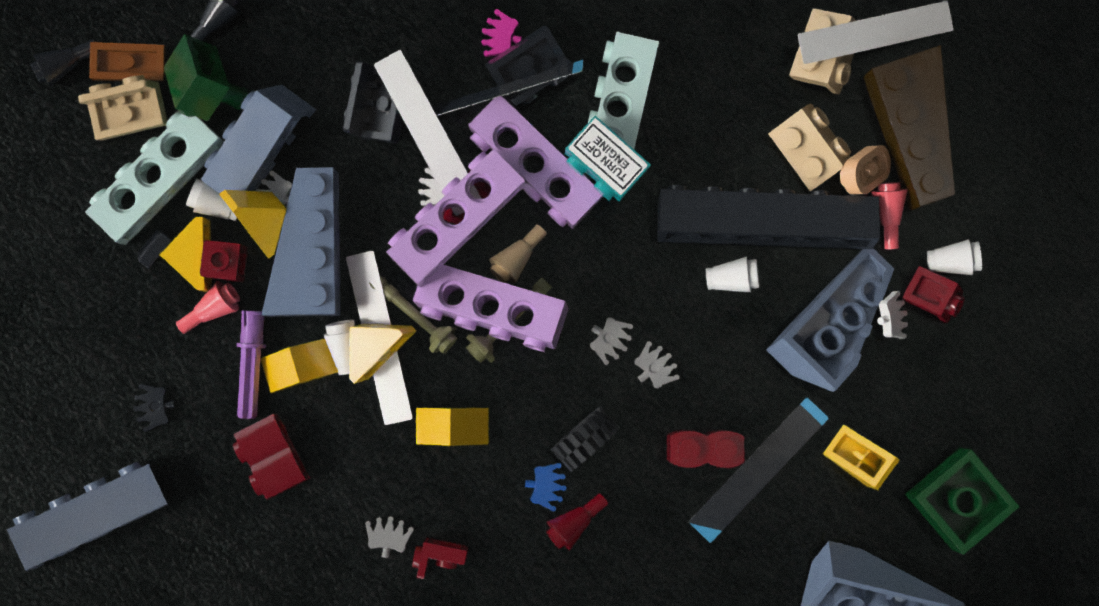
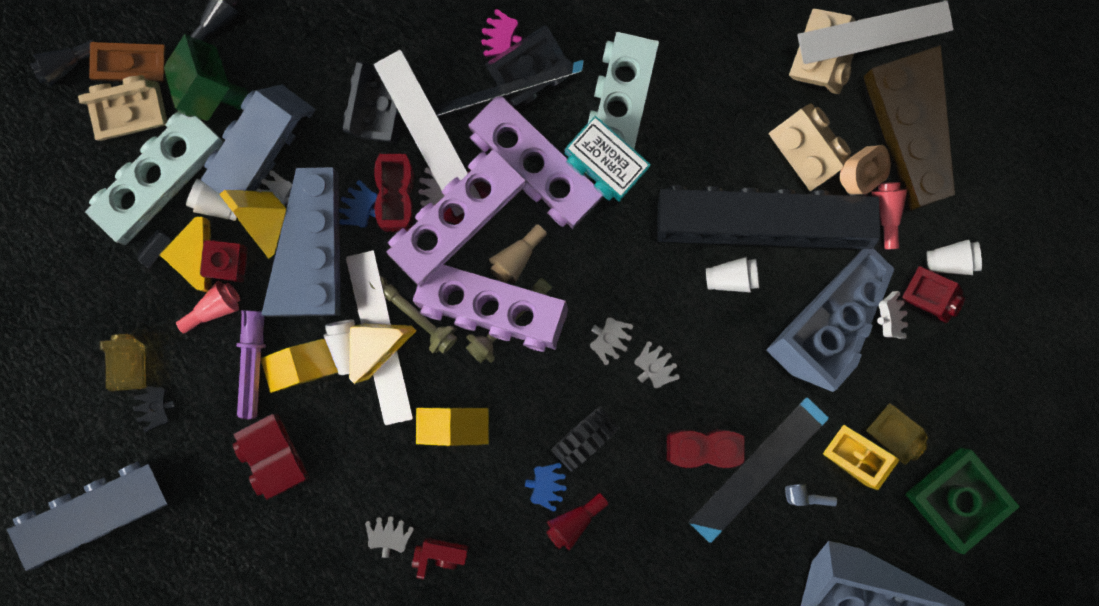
(124, 363): none -> clear yellow bracket
(361, 206): none -> blue piece
(395, 181): none -> dark red brick
(798, 496): none -> sand blue hand
(899, 434): none -> clear yellow bracket

